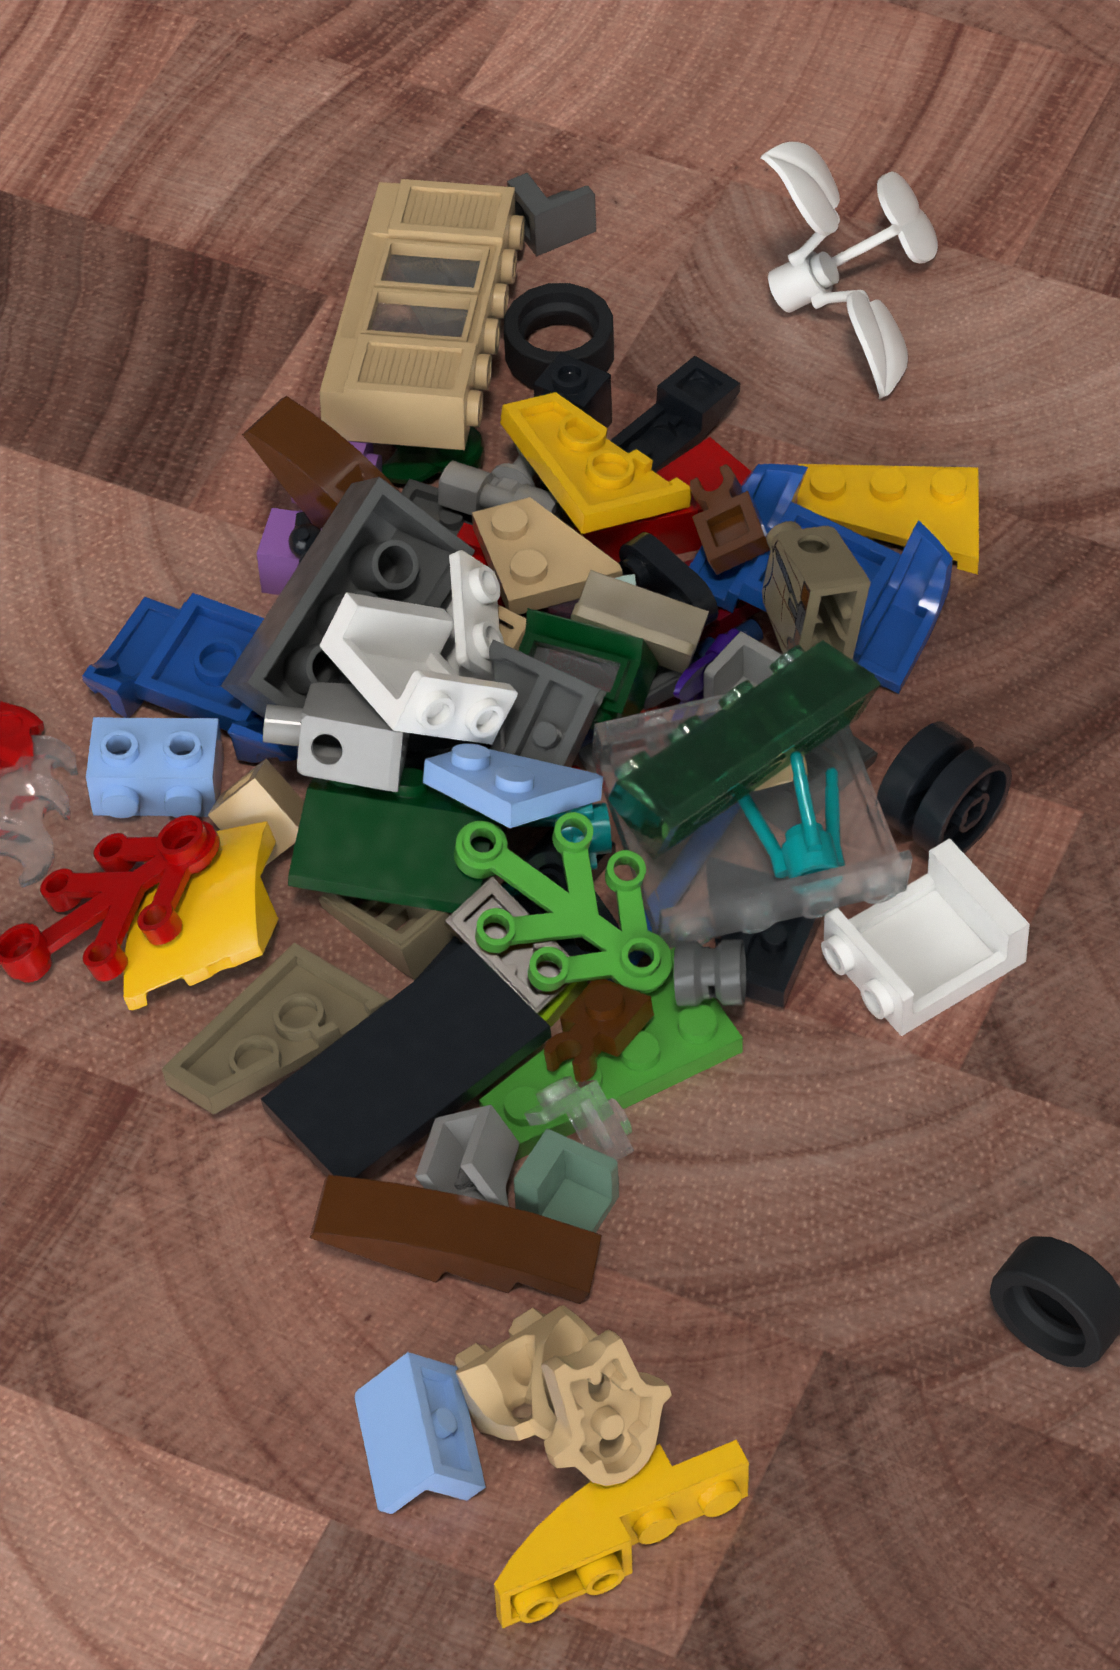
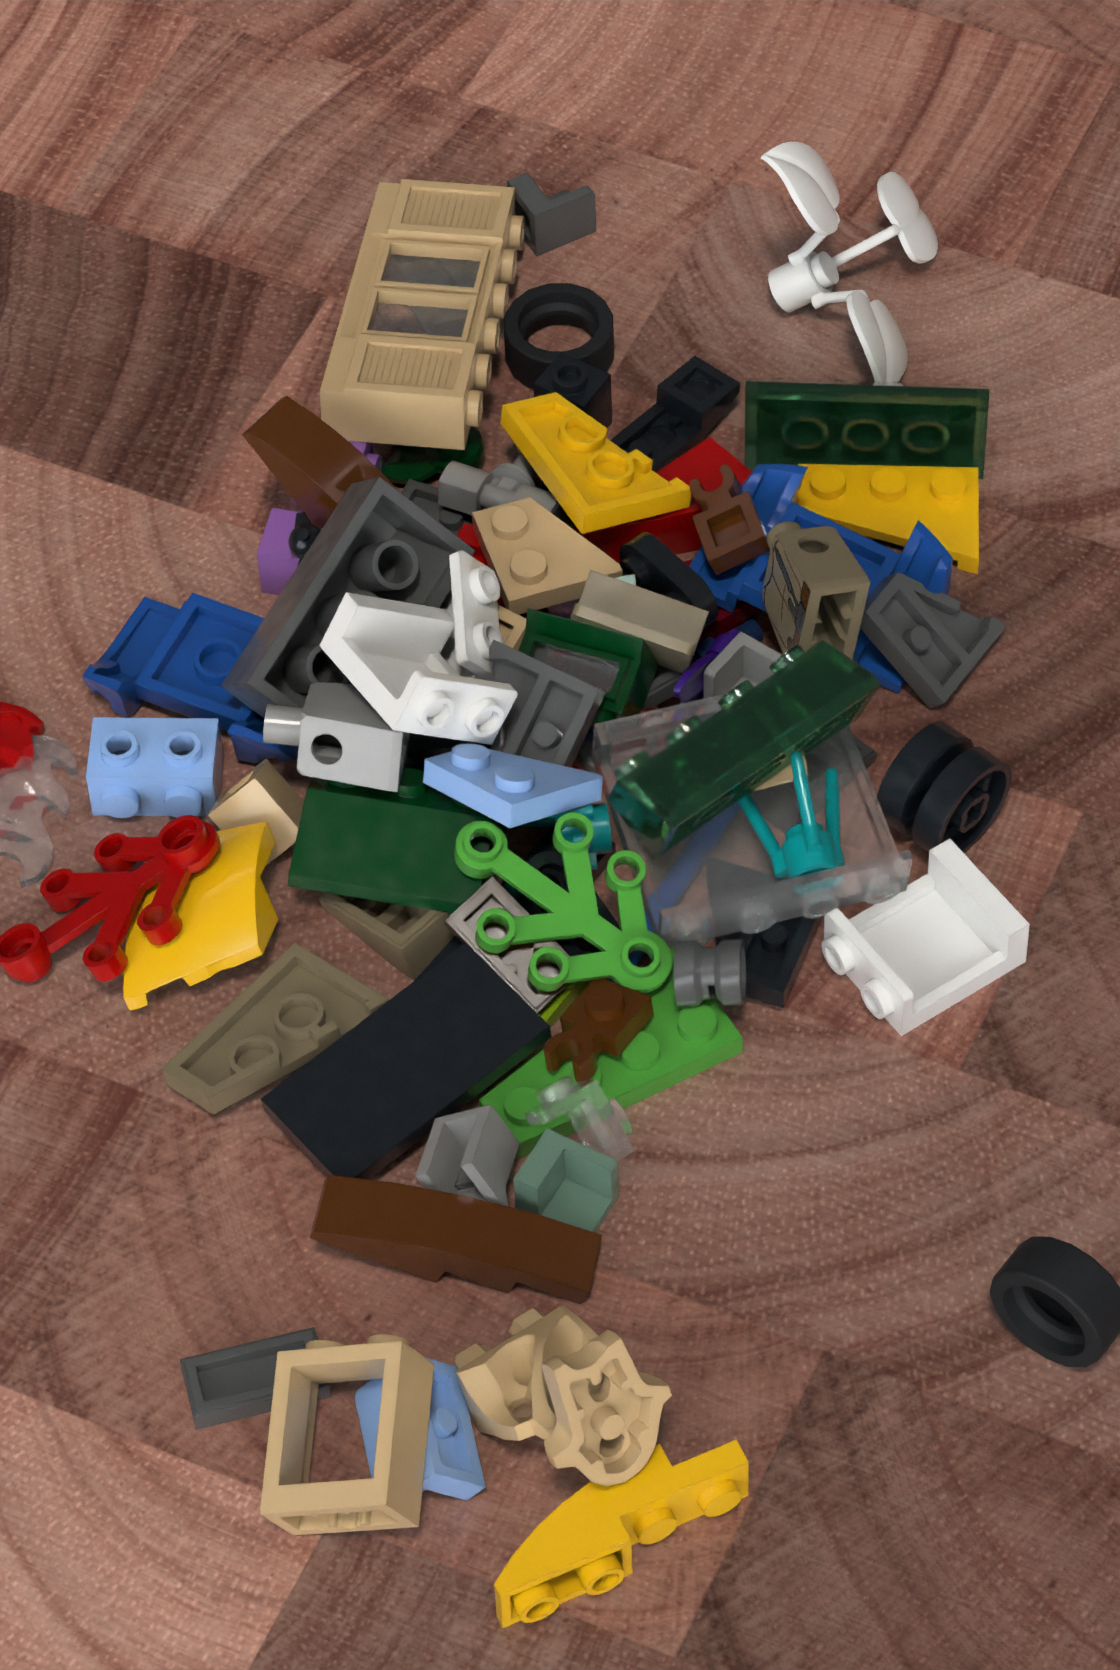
(239, 1378): none -> dark grey tile
(376, 1503): none -> tan window
(865, 423): none -> clear green slope
(926, 636): none -> dark grey wing

